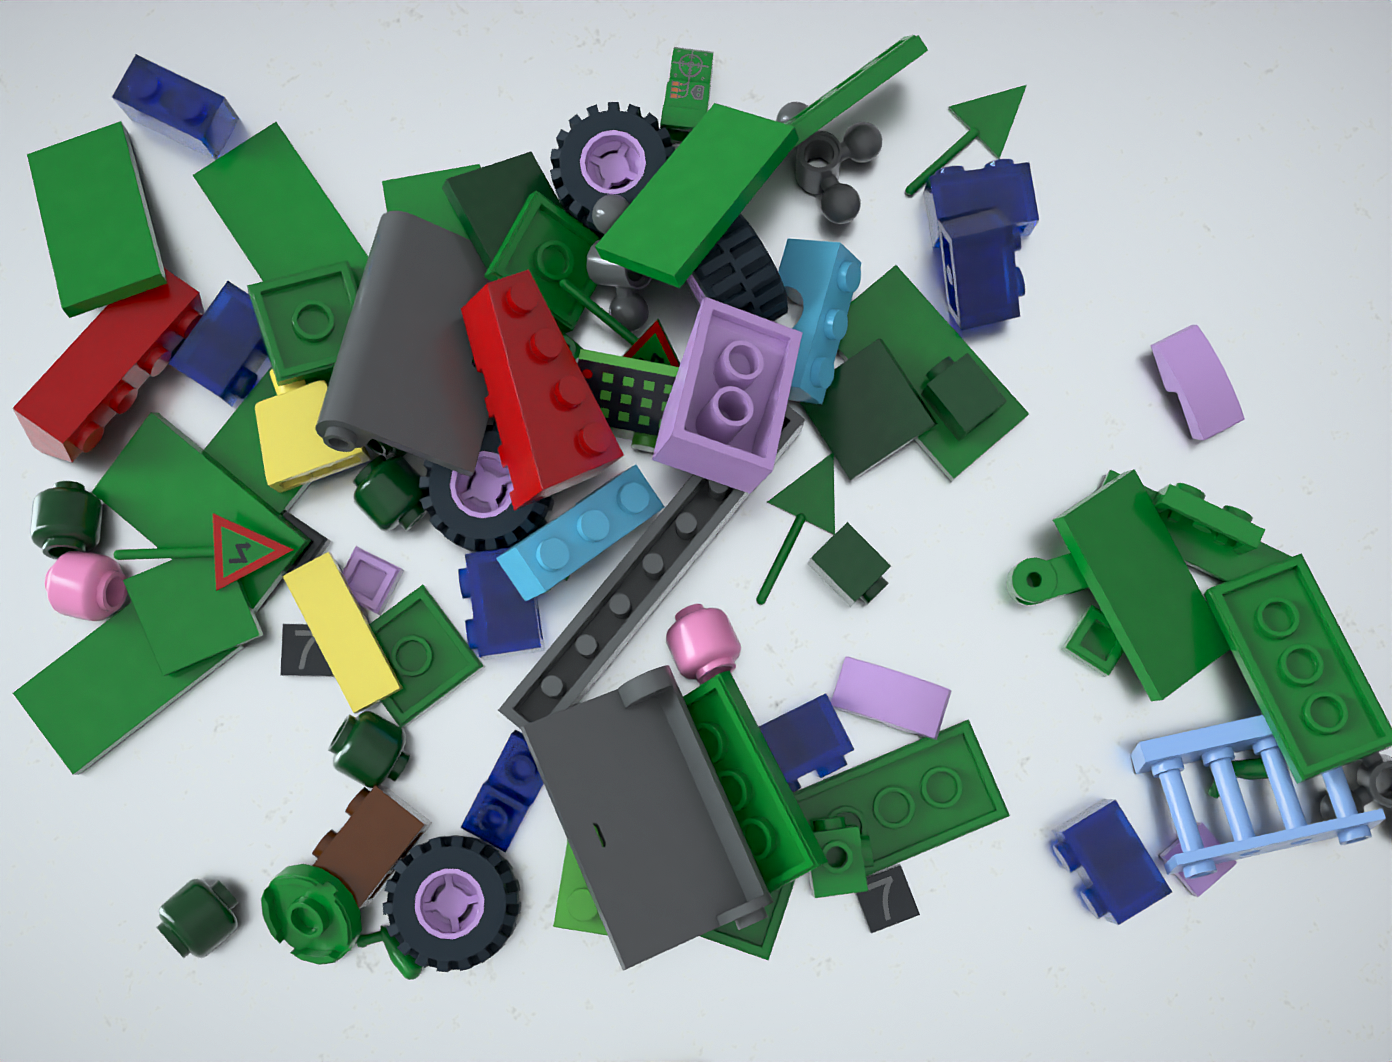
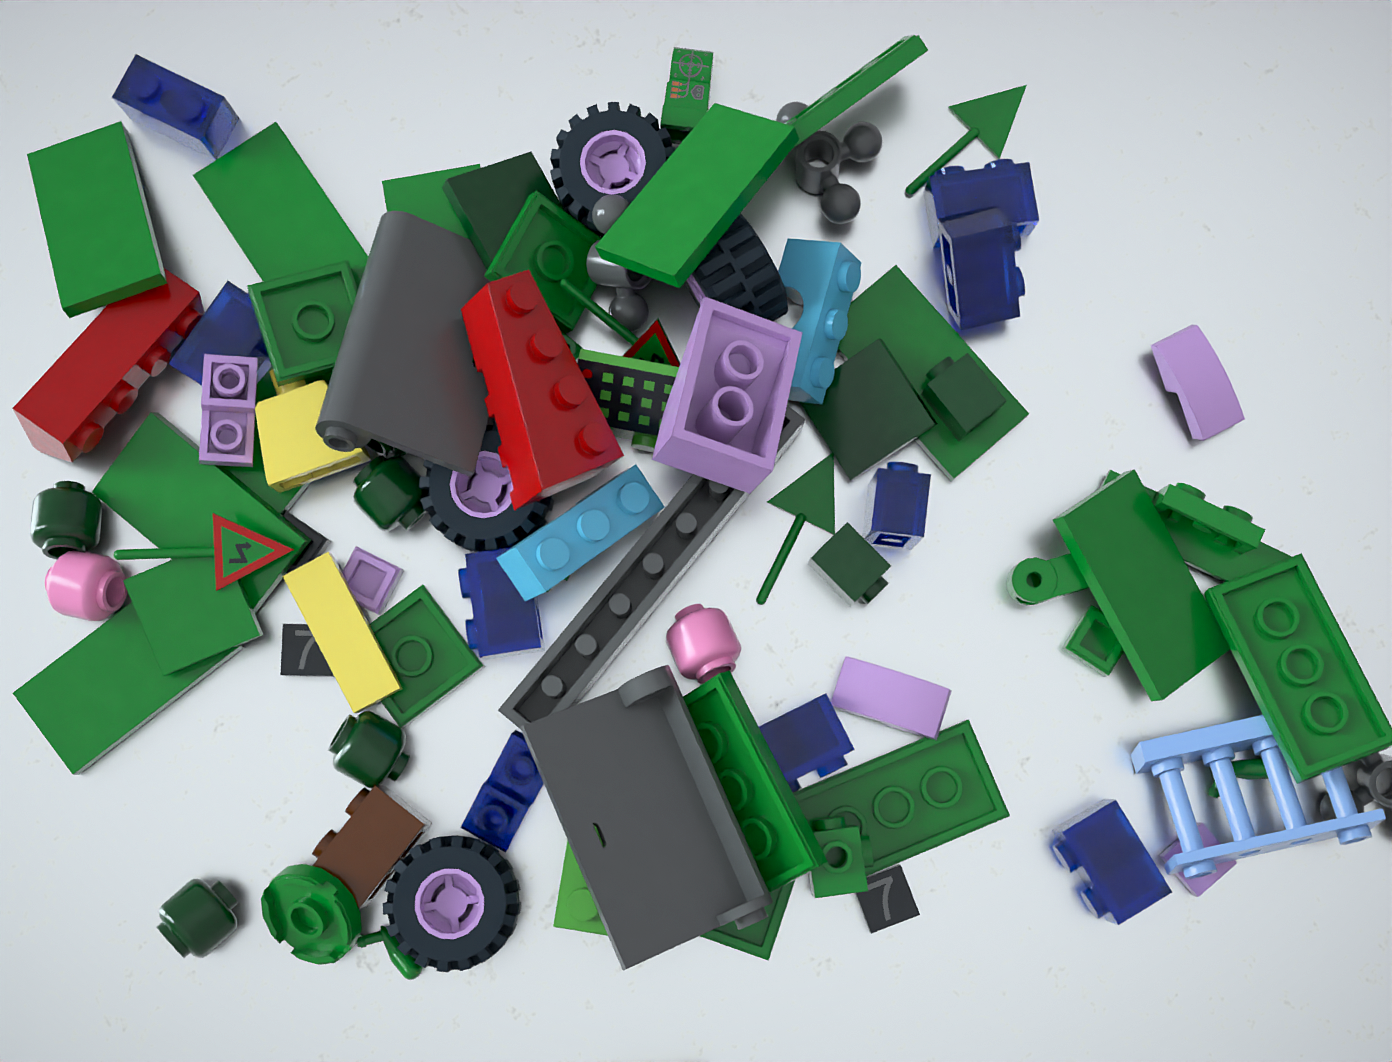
(228, 410): none -> lavender slope
(896, 506): none -> clear blue brick

